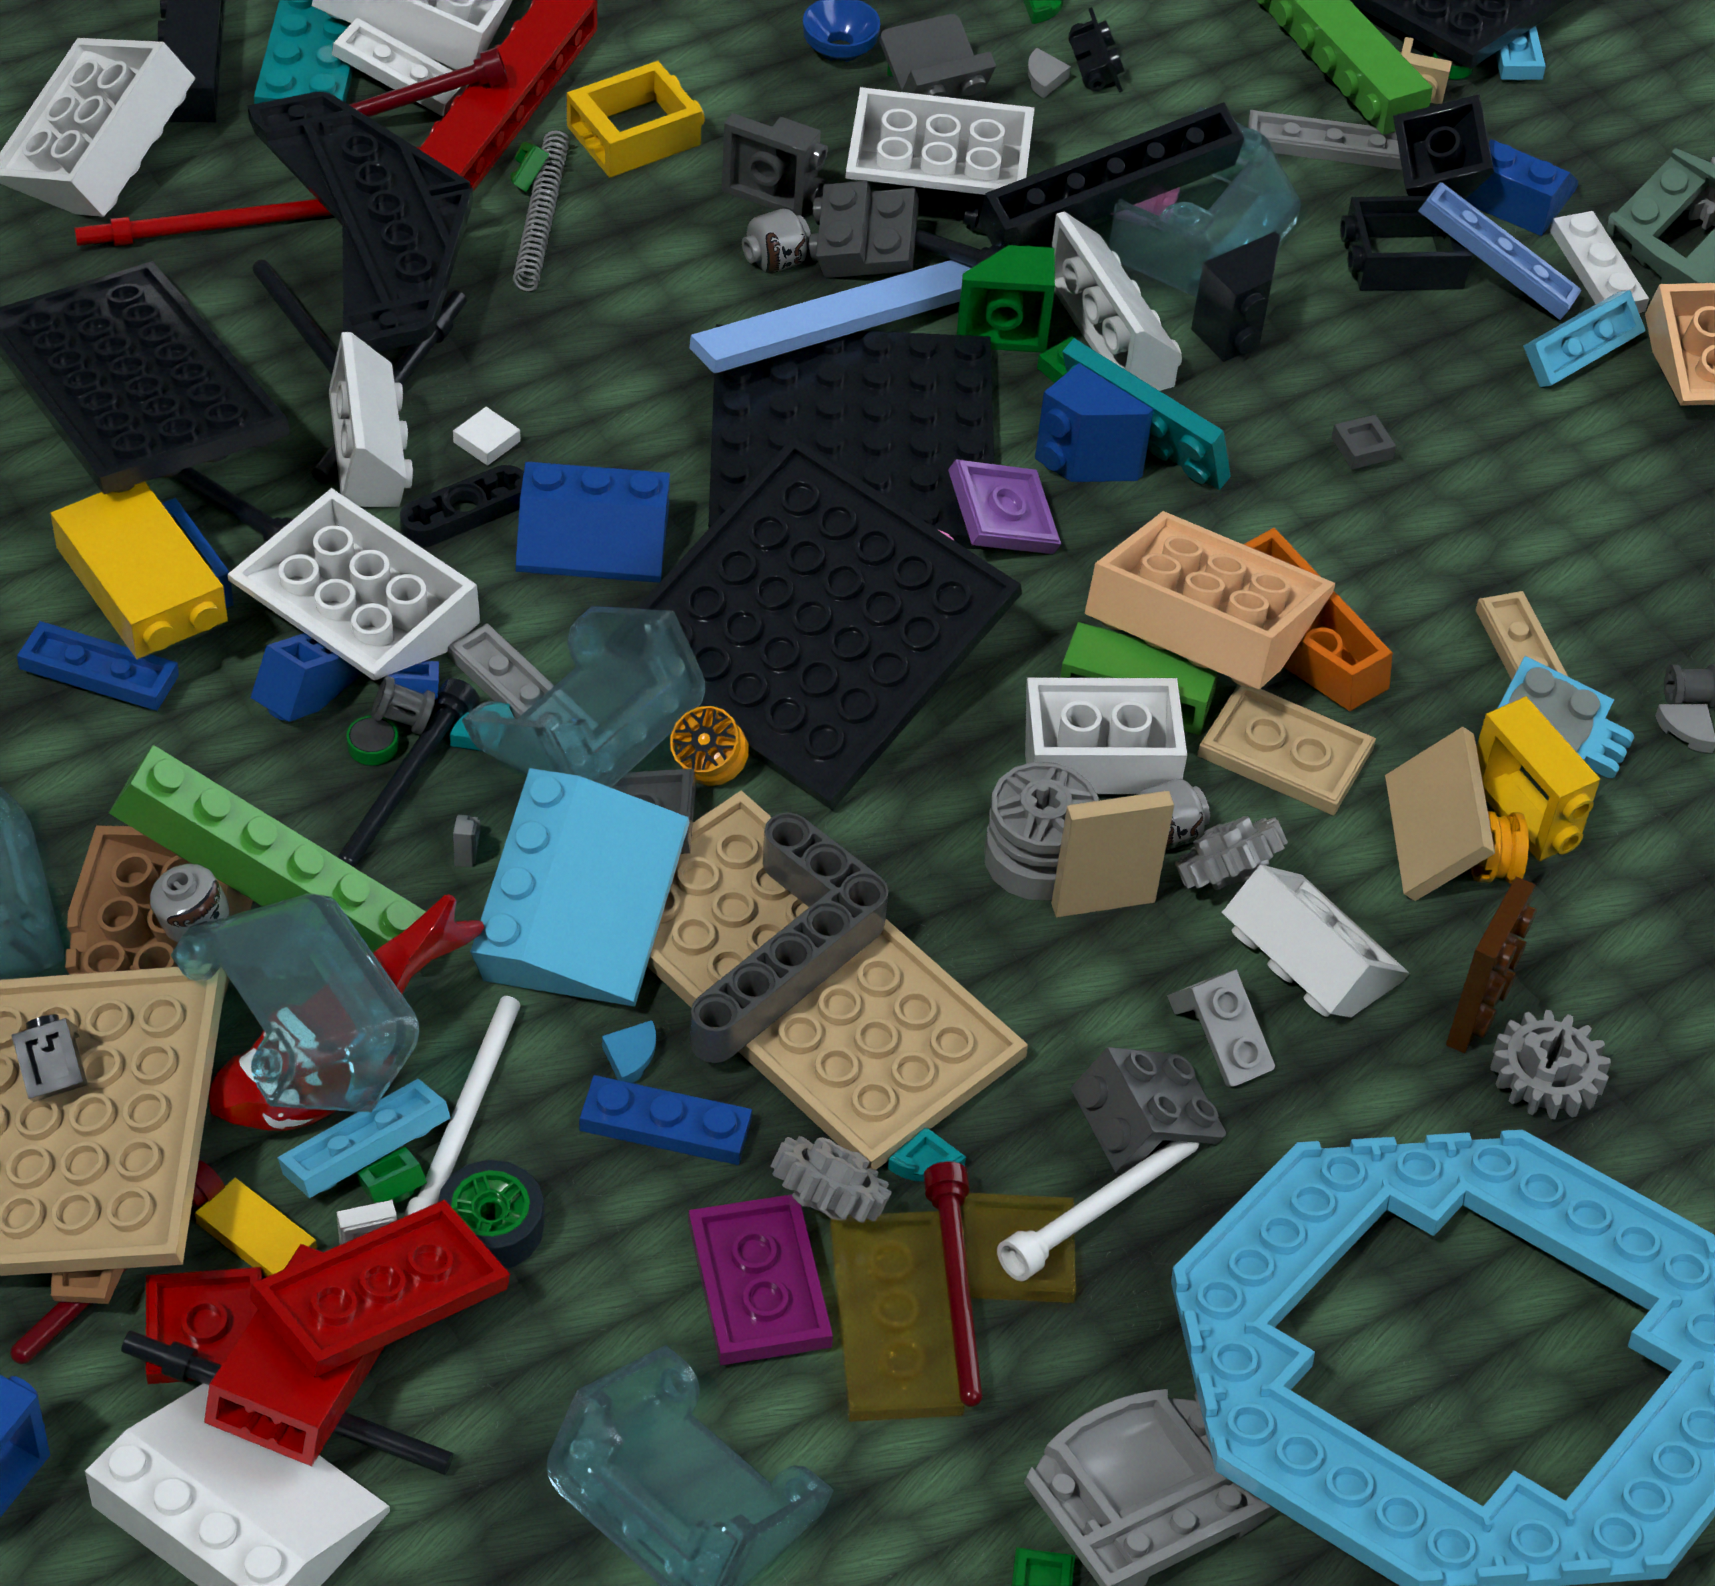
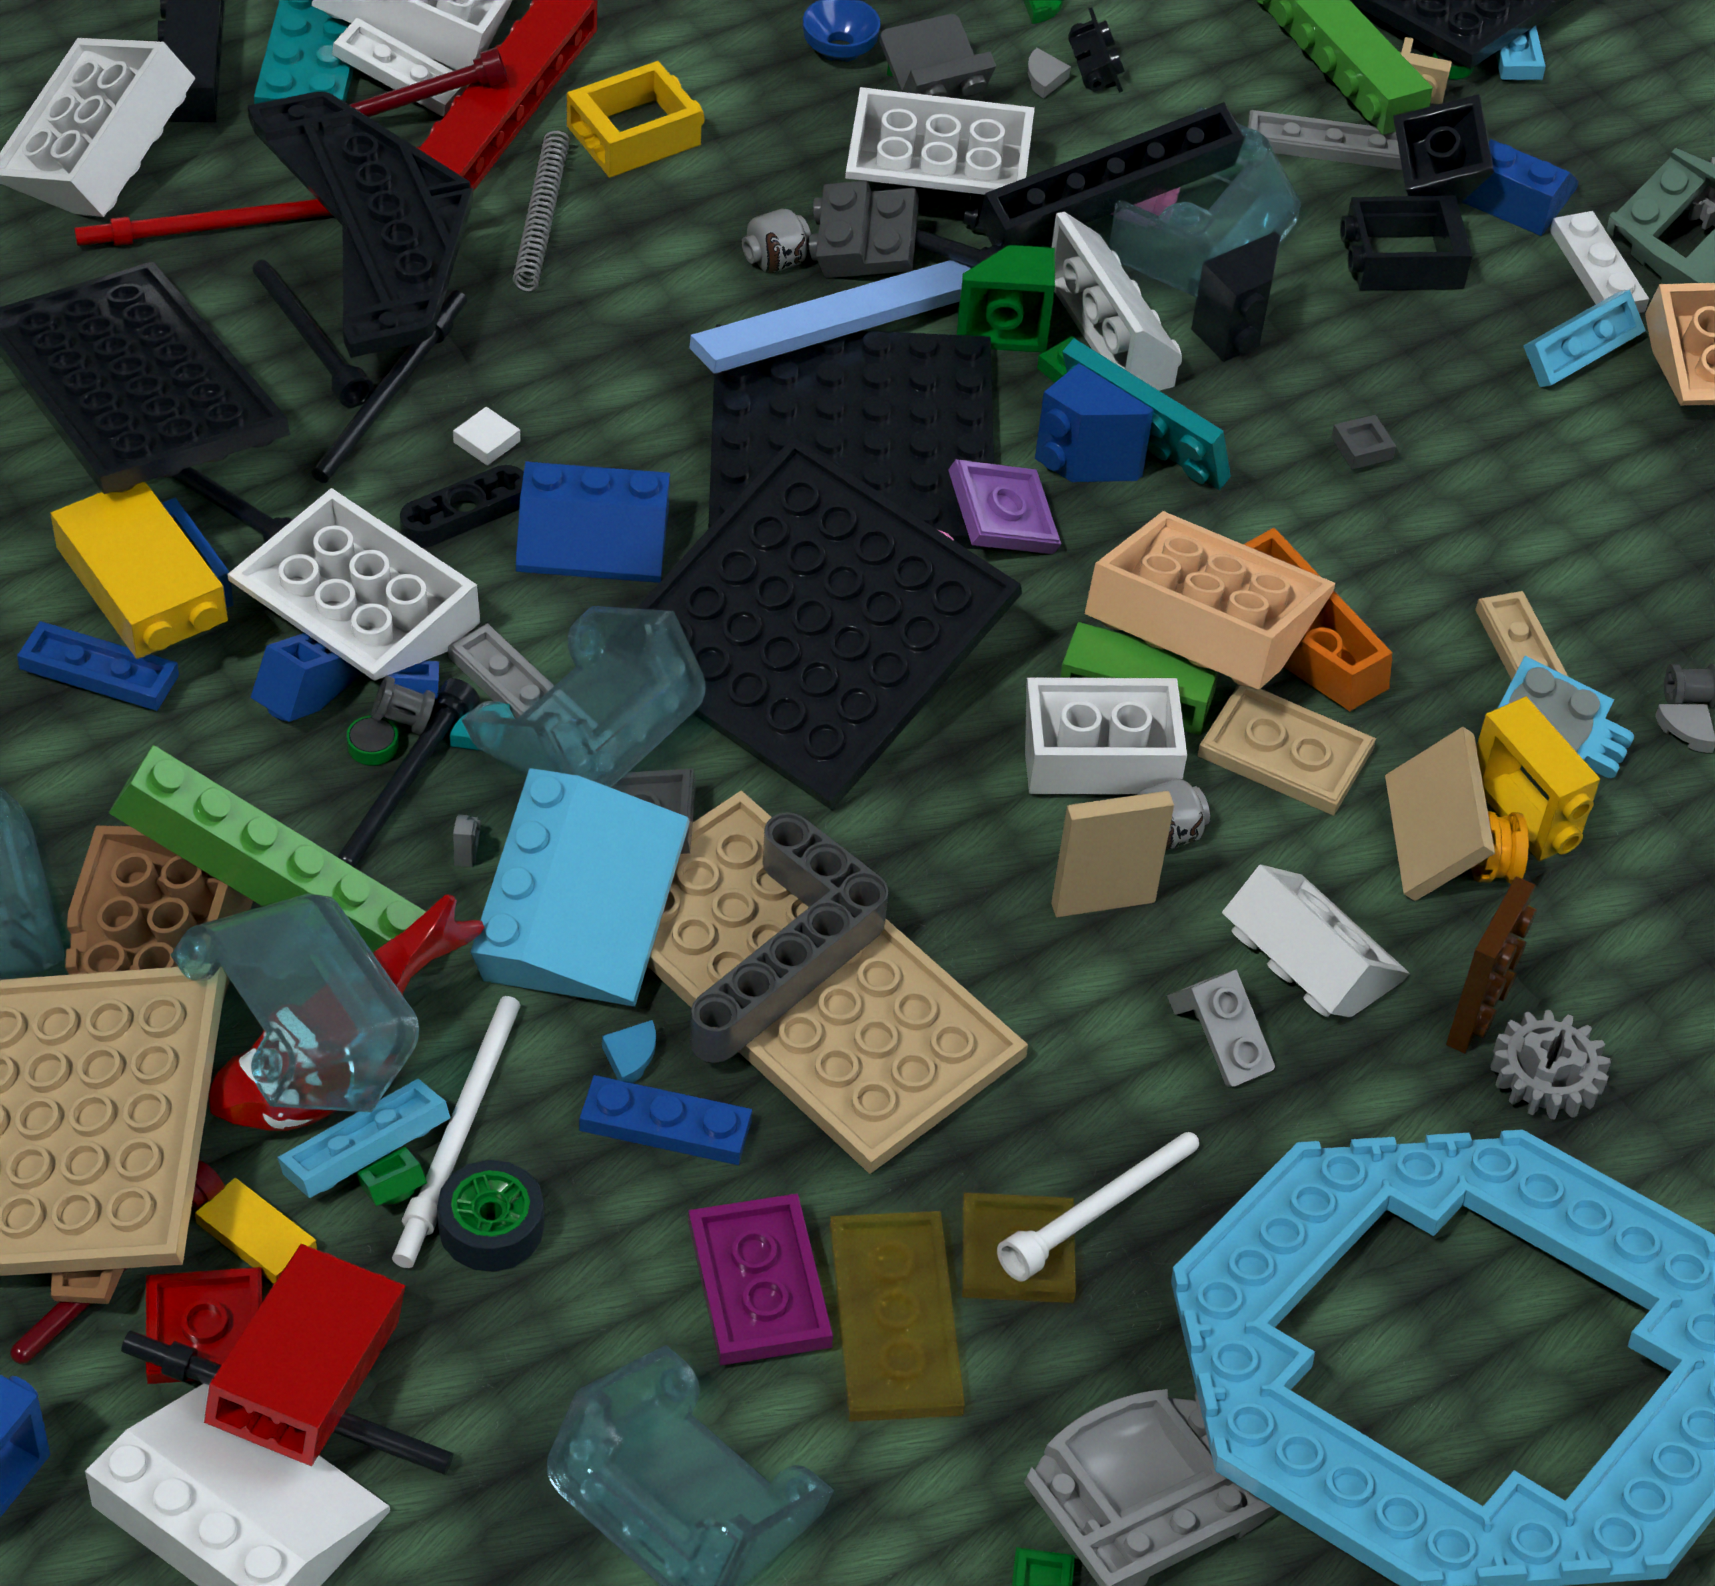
(49, 1057): bracket -> none
(187, 898): light grey head -> none
(364, 1219): white tile -> none
(368, 426): white slope -> none
(379, 1287): red plate -> none
(531, 160): green tile -> none
(709, 745): light orange wheel -> none
(773, 163): dark grey plate -> none
(830, 1179): light grey gear -> none
(920, 1154): teal tile -> none
(946, 1188): dark red piece -> none
(1029, 826): light grey wheel -> none
(1140, 1100): dark grey bracket -> none
(1231, 852): light grey gear -> none
(1500, 250): medium blue tile -> none

